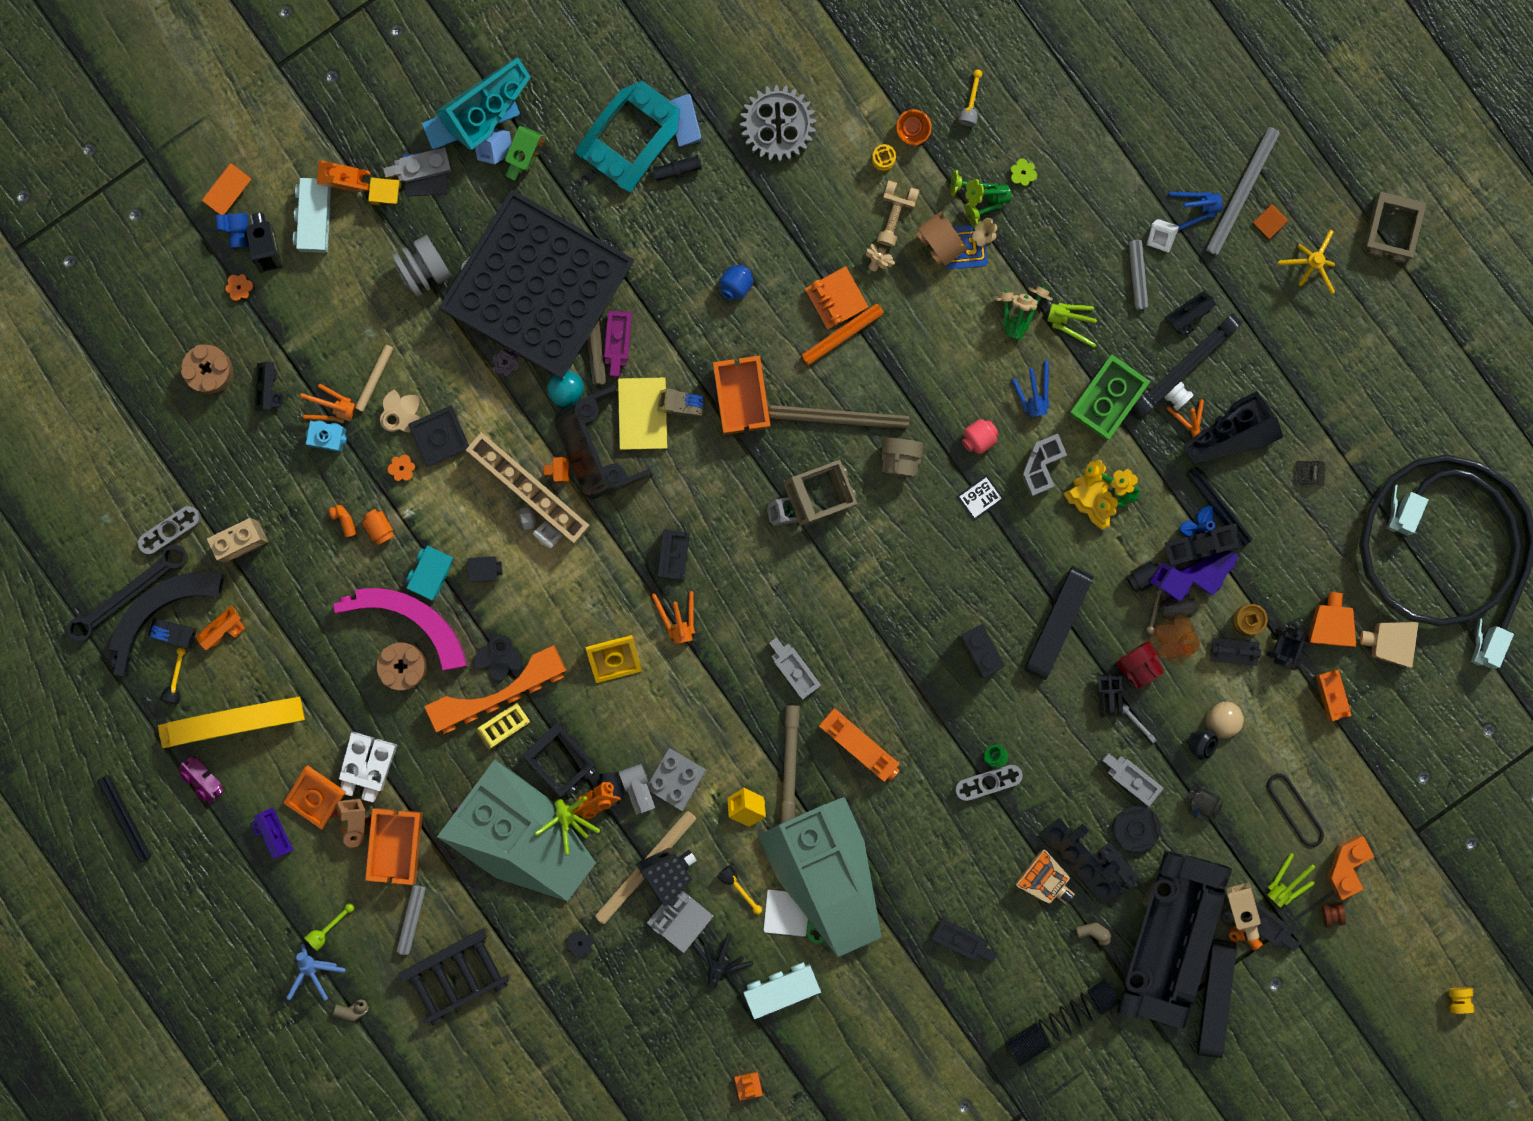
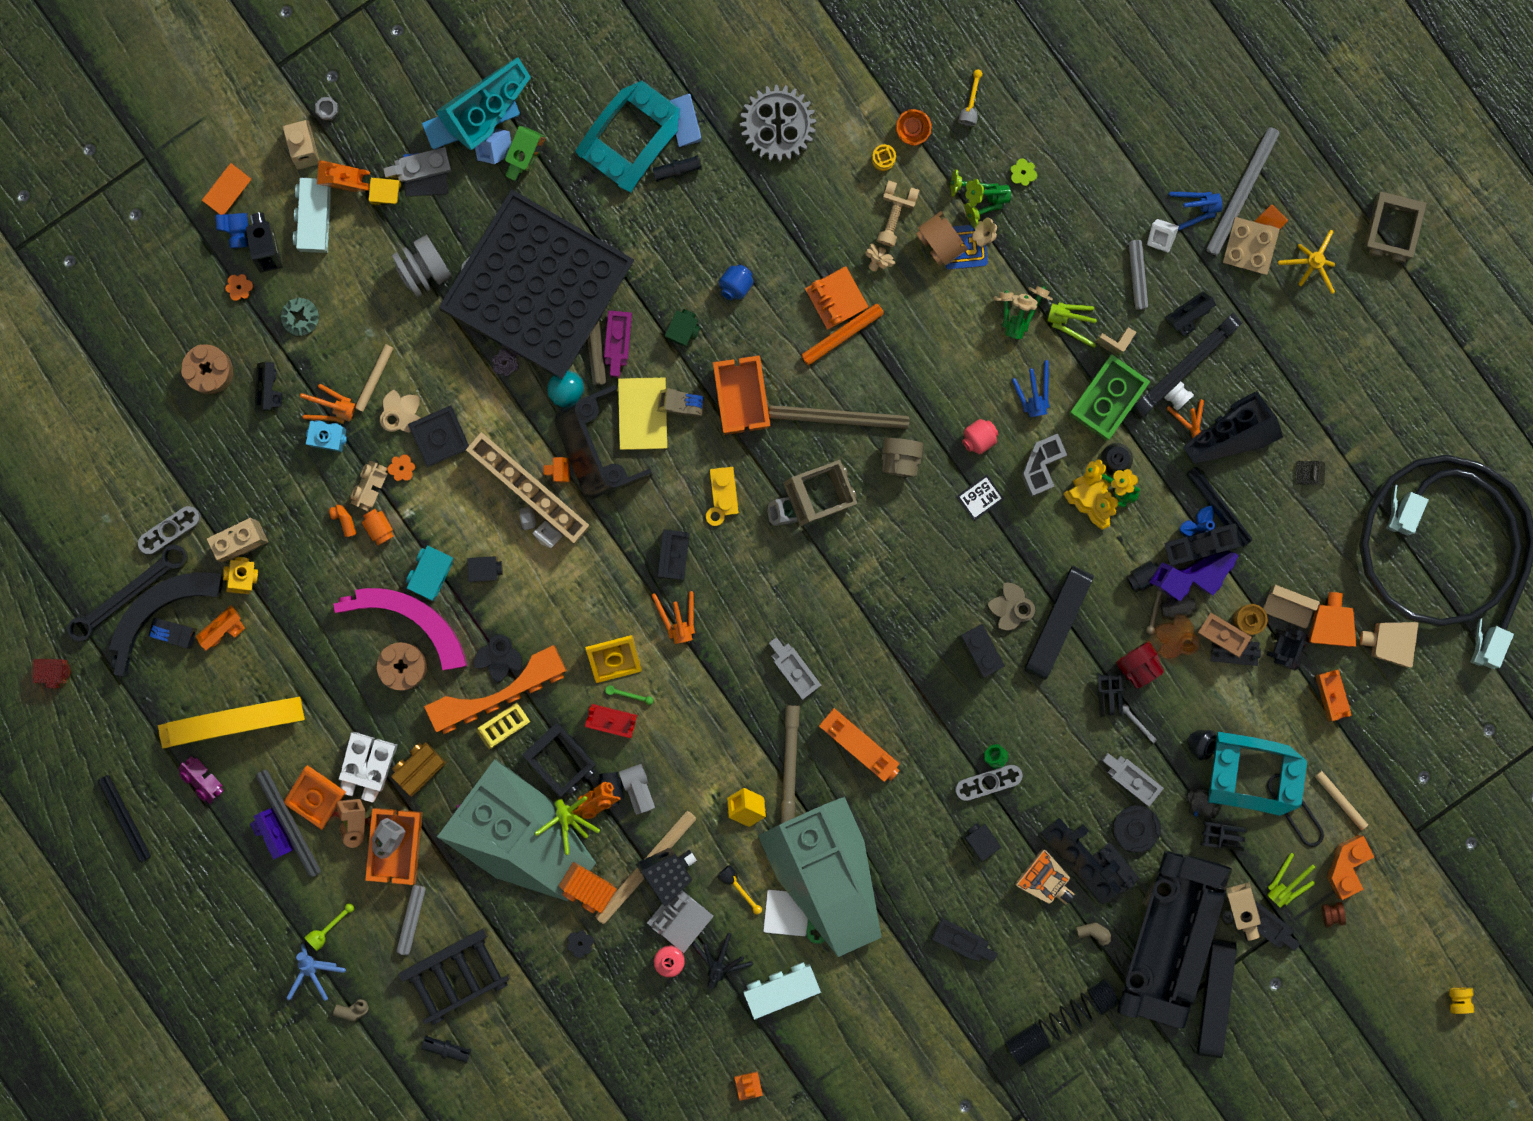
(50, 672): none -> clear red brick
(171, 693): hinge -> none
(238, 583): none -> yellow brick
(288, 823): none -> dark grey axle
(301, 144): none -> tan torso
(302, 327): none -> sand green gear
(326, 108): none -> light grey tile
(370, 477): none -> tan hinge
(387, 838): none -> light grey rock
(418, 768): none -> pearl gold brick
(446, 1049): none -> black pin
(587, 887): none -> orange brick
(611, 690): none -> bright green hinge
(611, 721): none -> red hinge
(672, 953): none -> coral head
(676, 779): light grey hinge -> none
(683, 328): none -> dark green brick
(723, 494): none -> yellow hinge
(982, 841): none -> black brick
(1008, 607): none -> dark tan plate
(1113, 464): none -> black cone
(1118, 347): none -> tan panel
(1220, 836): none -> black arm
(1225, 635): none -> medium nougat panel
(1225, 719): tan hair -> none
(1226, 768): none -> teal wedge
(1238, 935): orange arm -> none
(1251, 245): none -> tan hinge
(1290, 606): none -> tan panel
(1341, 800): none -> tan bar

